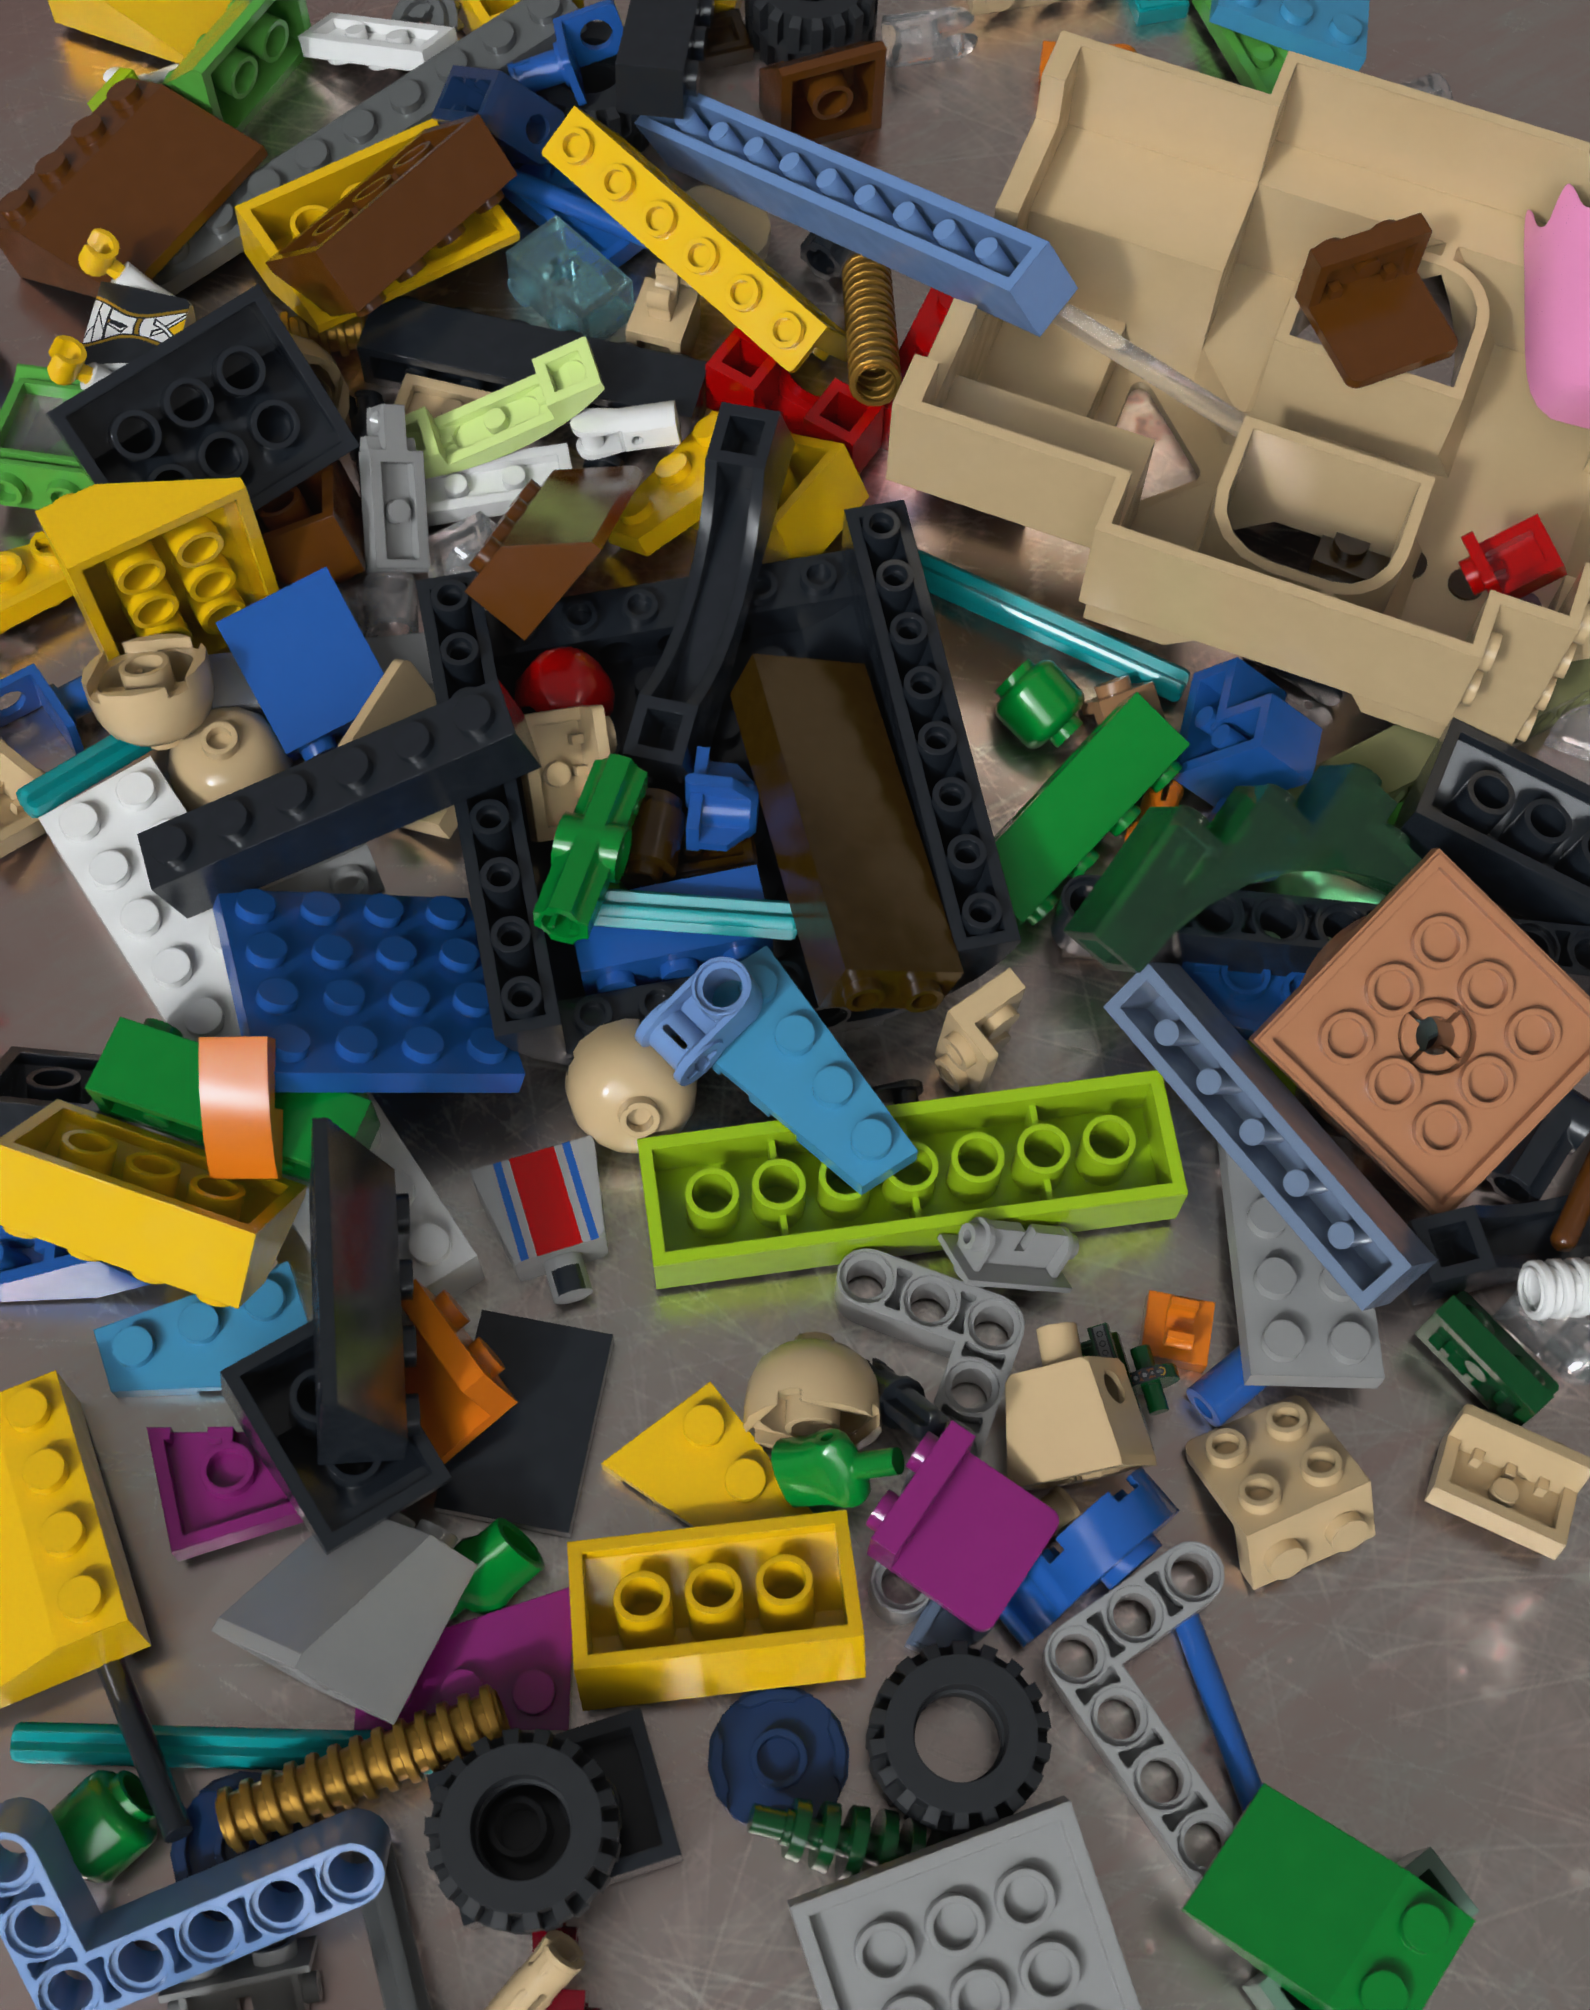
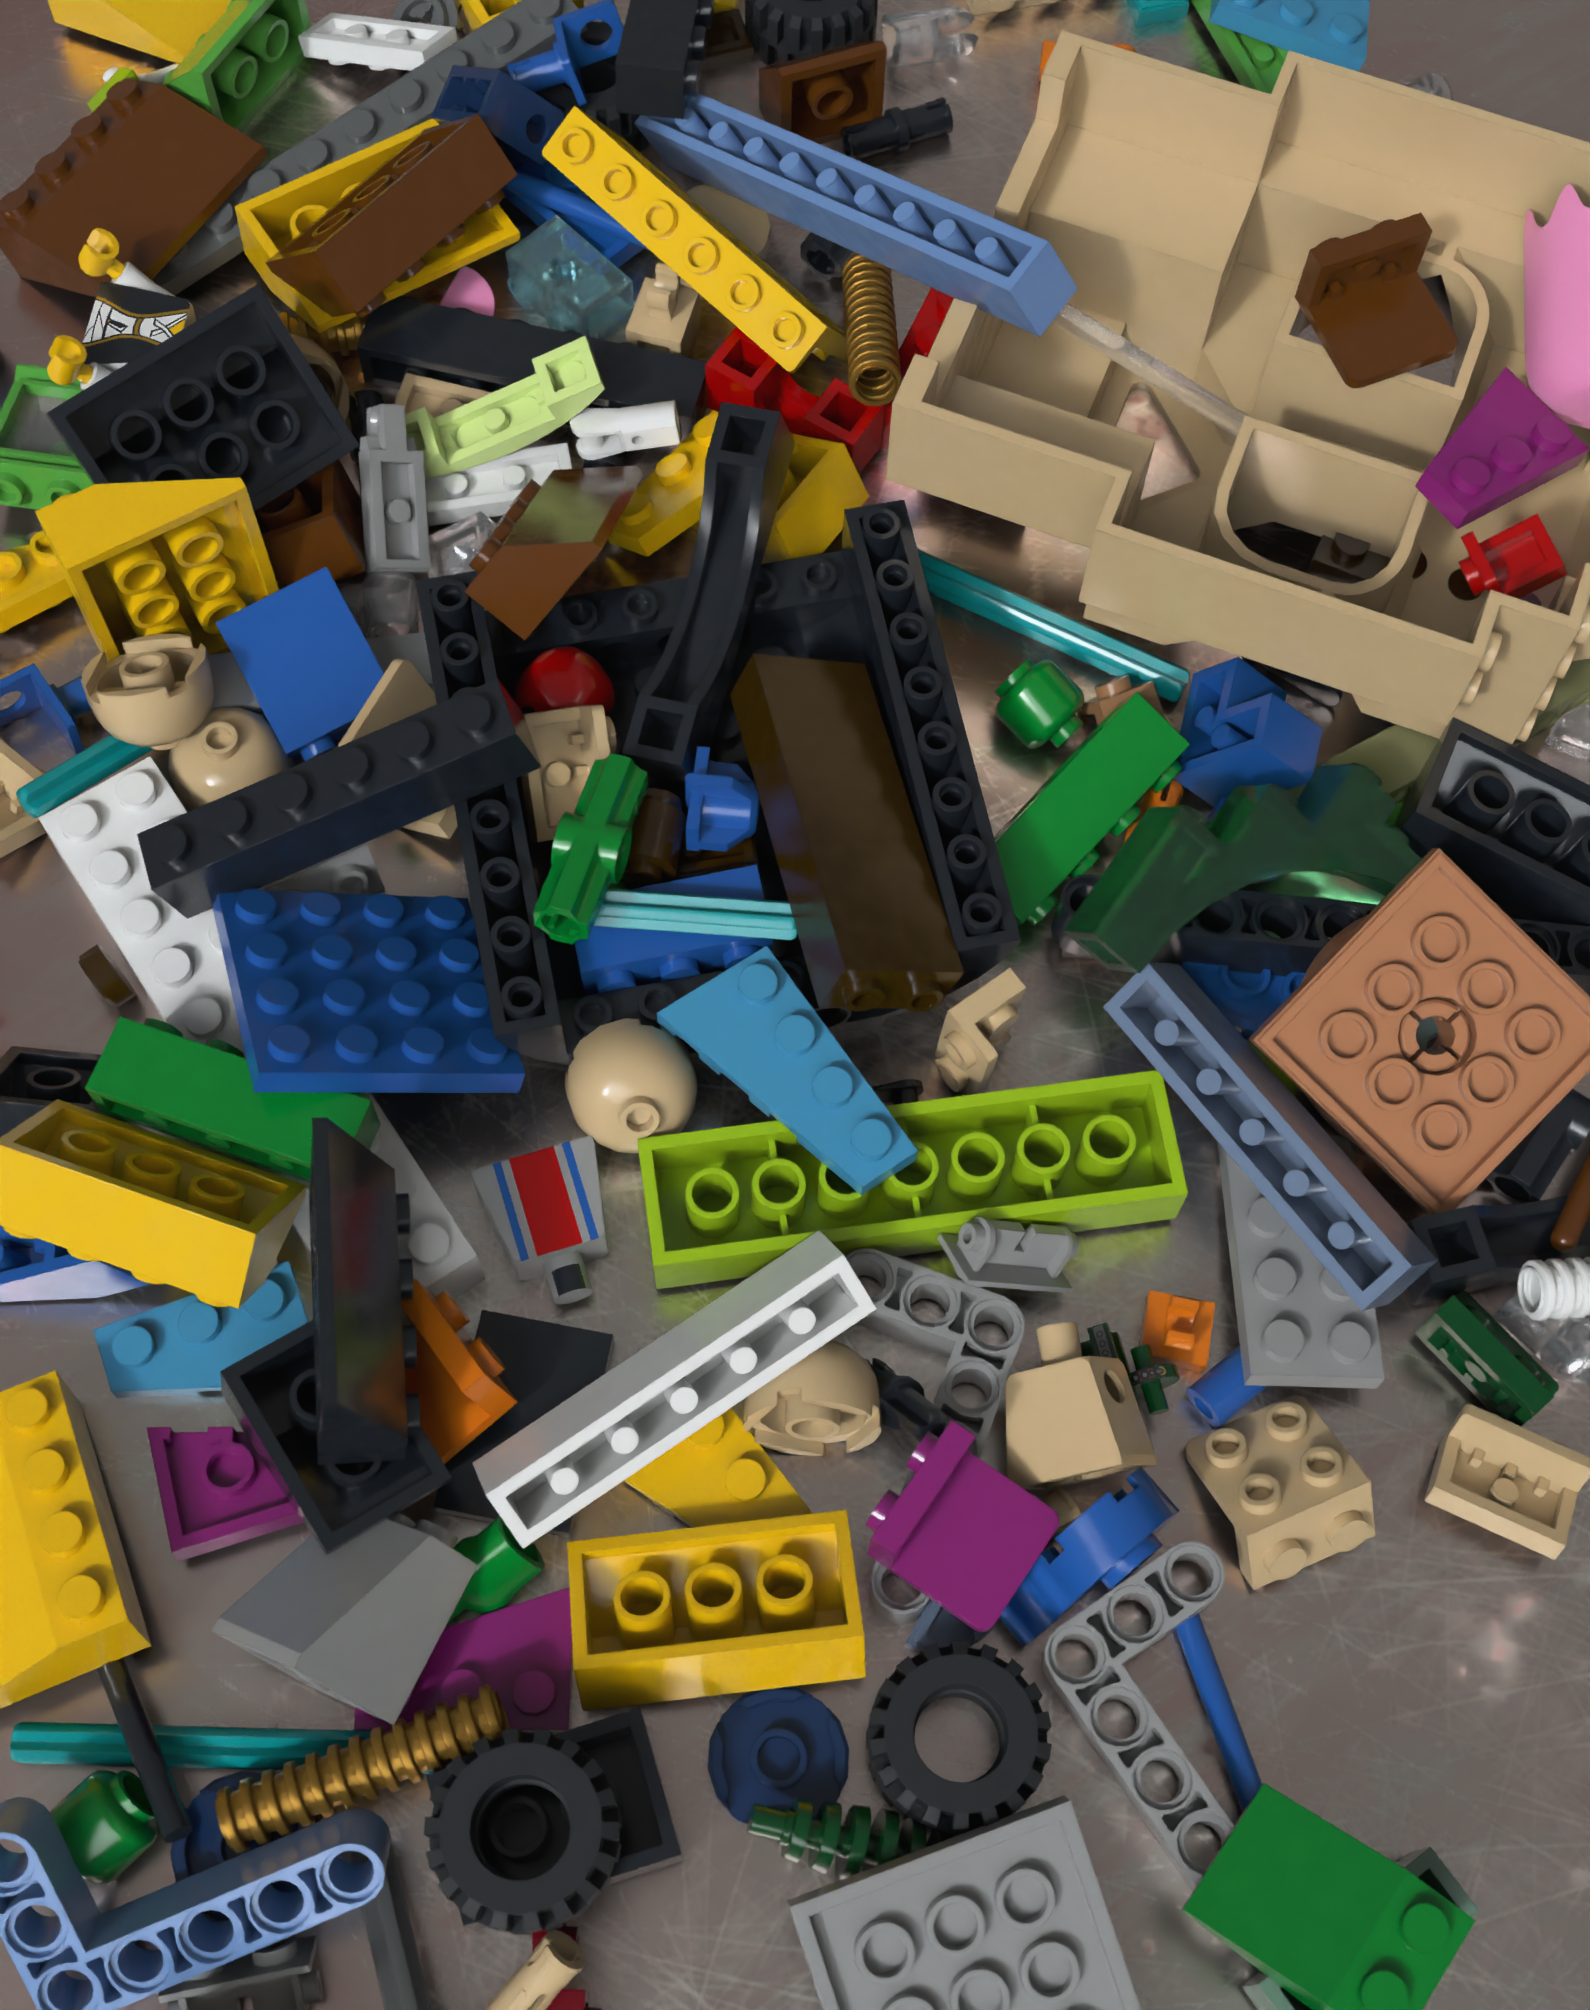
(106, 976): none -> dark brown tile
(239, 1107): orange slope -> none
(470, 292): none -> bright pink tile
(672, 1388): none -> white brick
(698, 1022): medium blue piece -> none
(830, 1469): green piece -> none
(897, 129): none -> black pin
(1499, 453): none -> magenta wing

